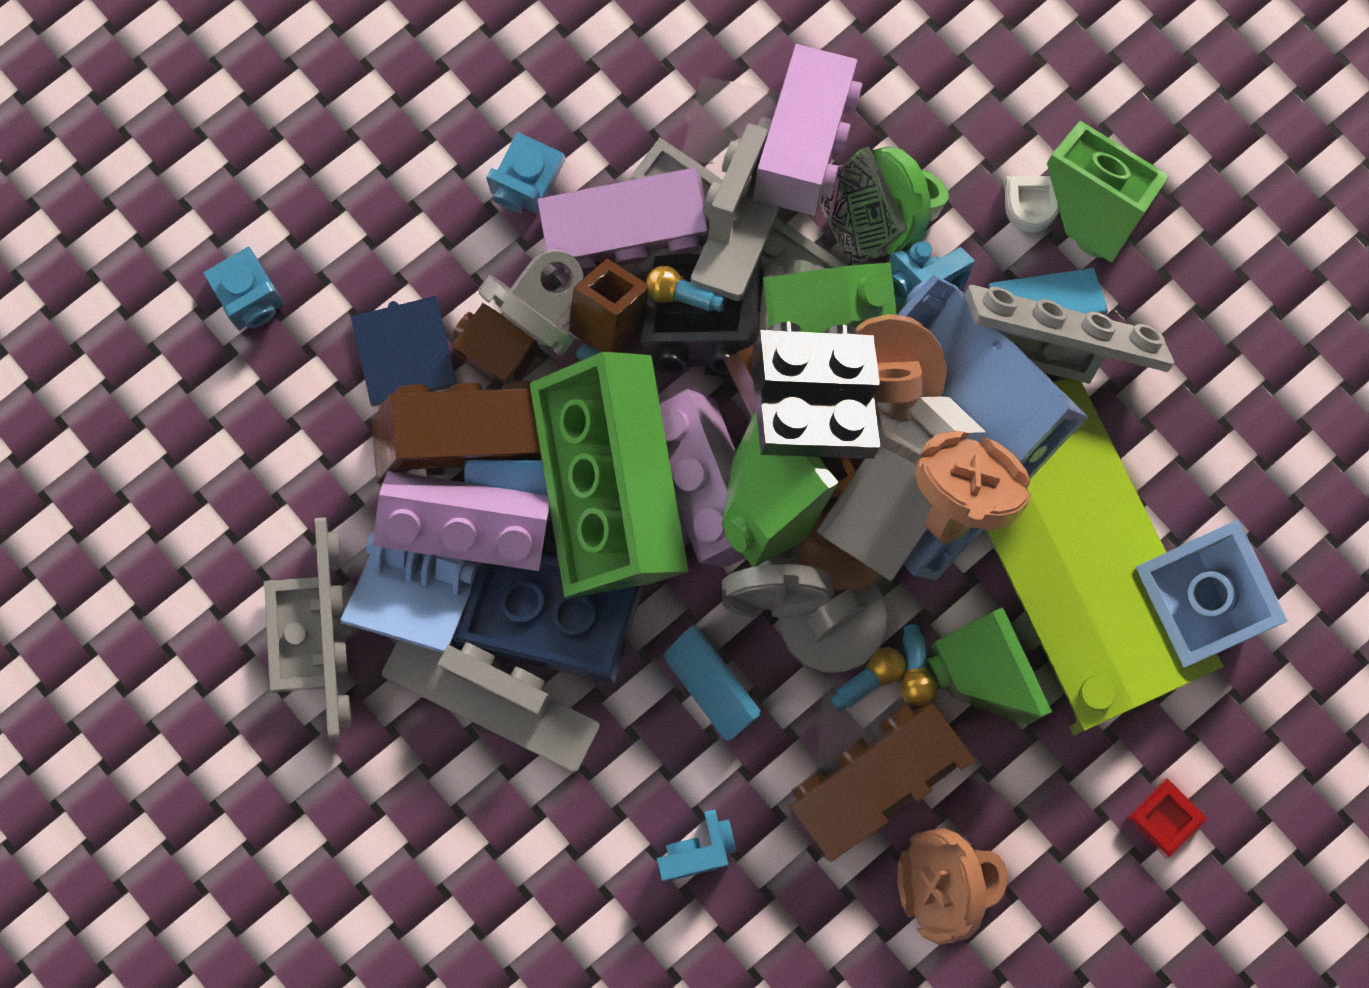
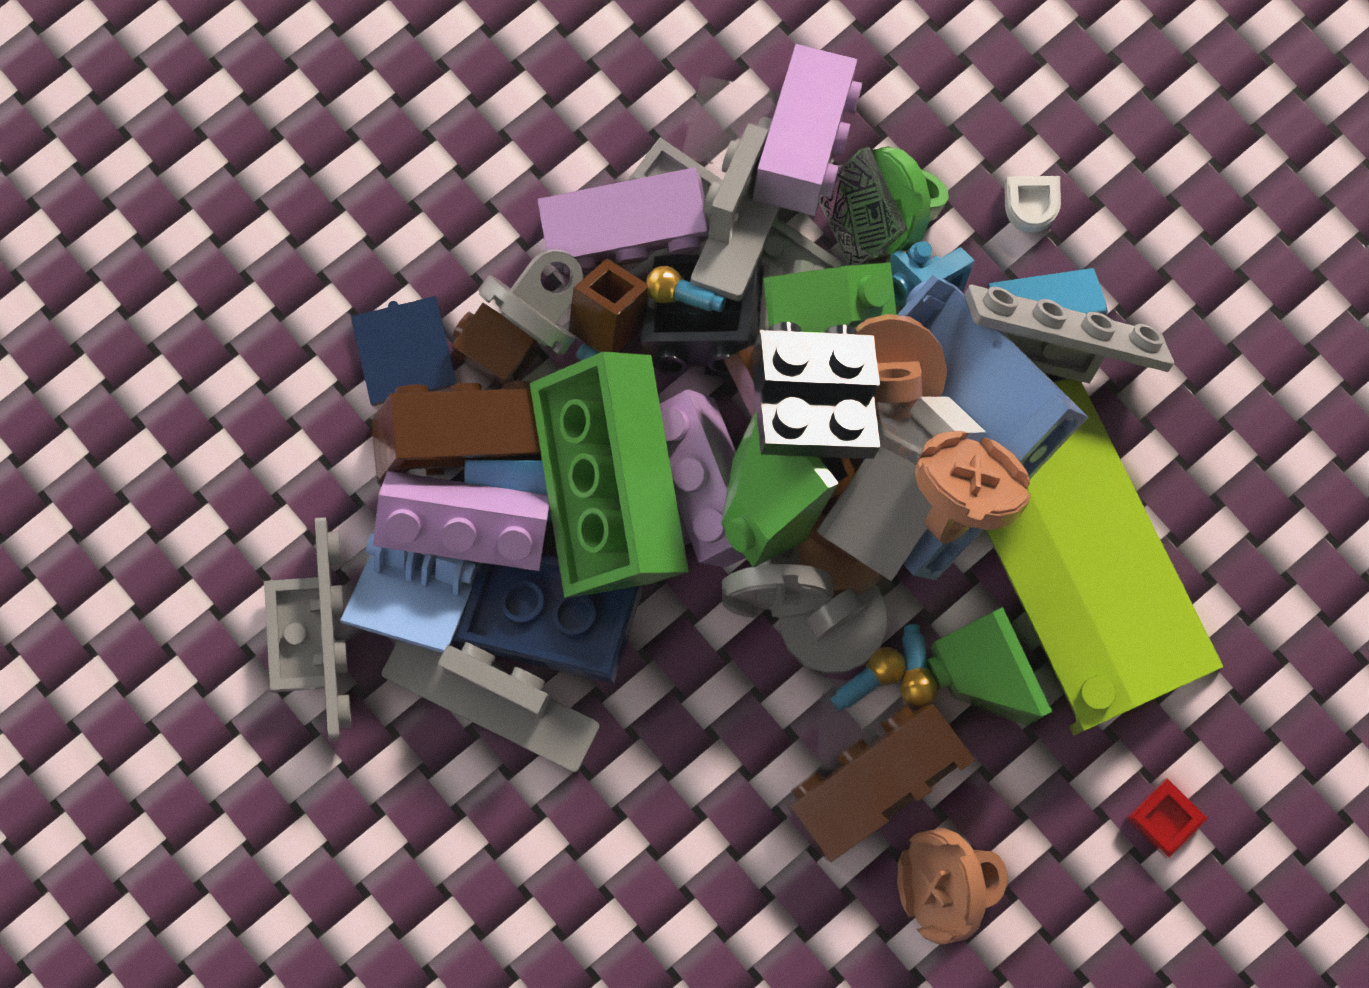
(244, 290): dark azure bracket -> none
(525, 174): dark azure bracket -> none
(689, 858): dark azure bracket -> none
(711, 684): dark azure slope -> none
(1101, 190): bright green slope -> none
(1211, 593): light blue slope -> none

